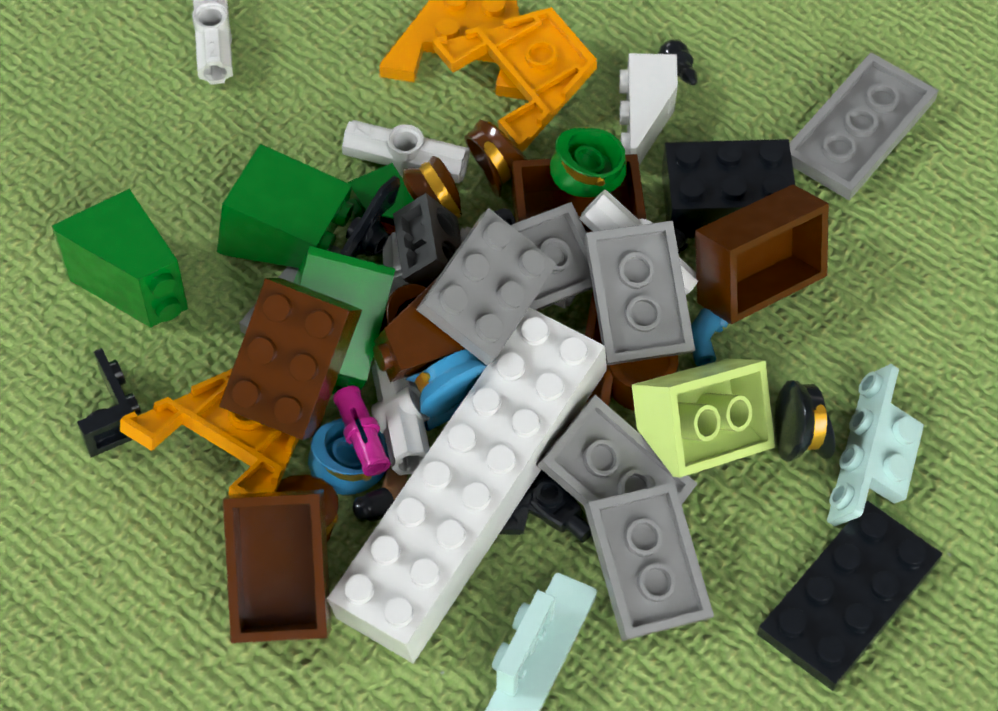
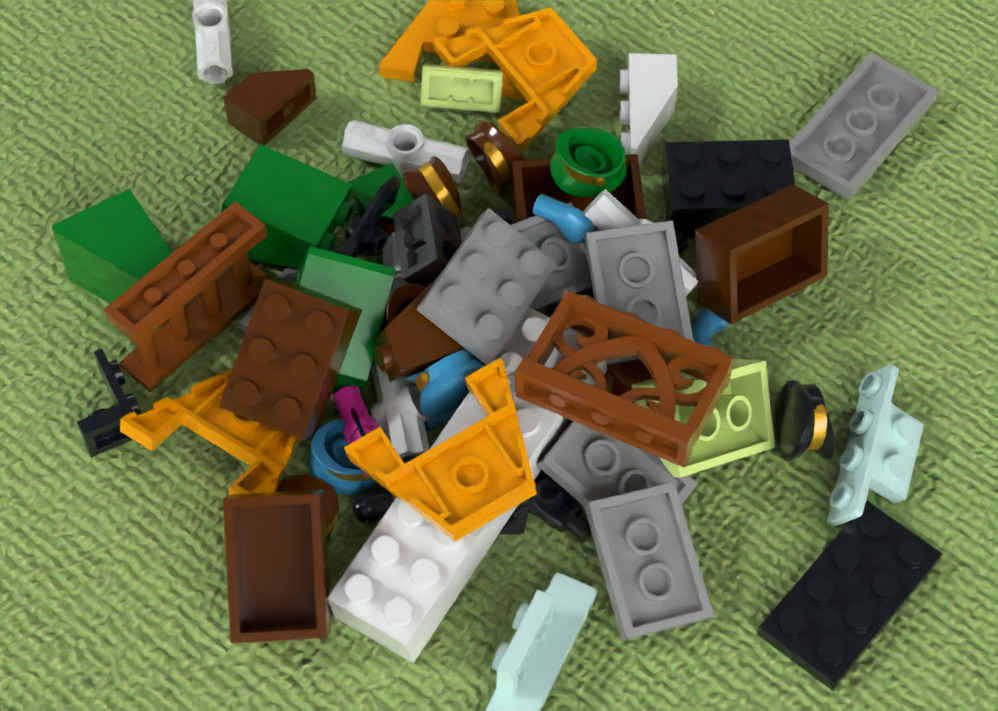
(177, 281): none -> dark orange fence
(269, 102): none -> reddish brown slope
(461, 88): none -> yellowish green plate
(466, 476): none -> light orange wing
(567, 218): none -> dark azure arm
(618, 336): none -> dark orange fence
(684, 60): black bar -> none

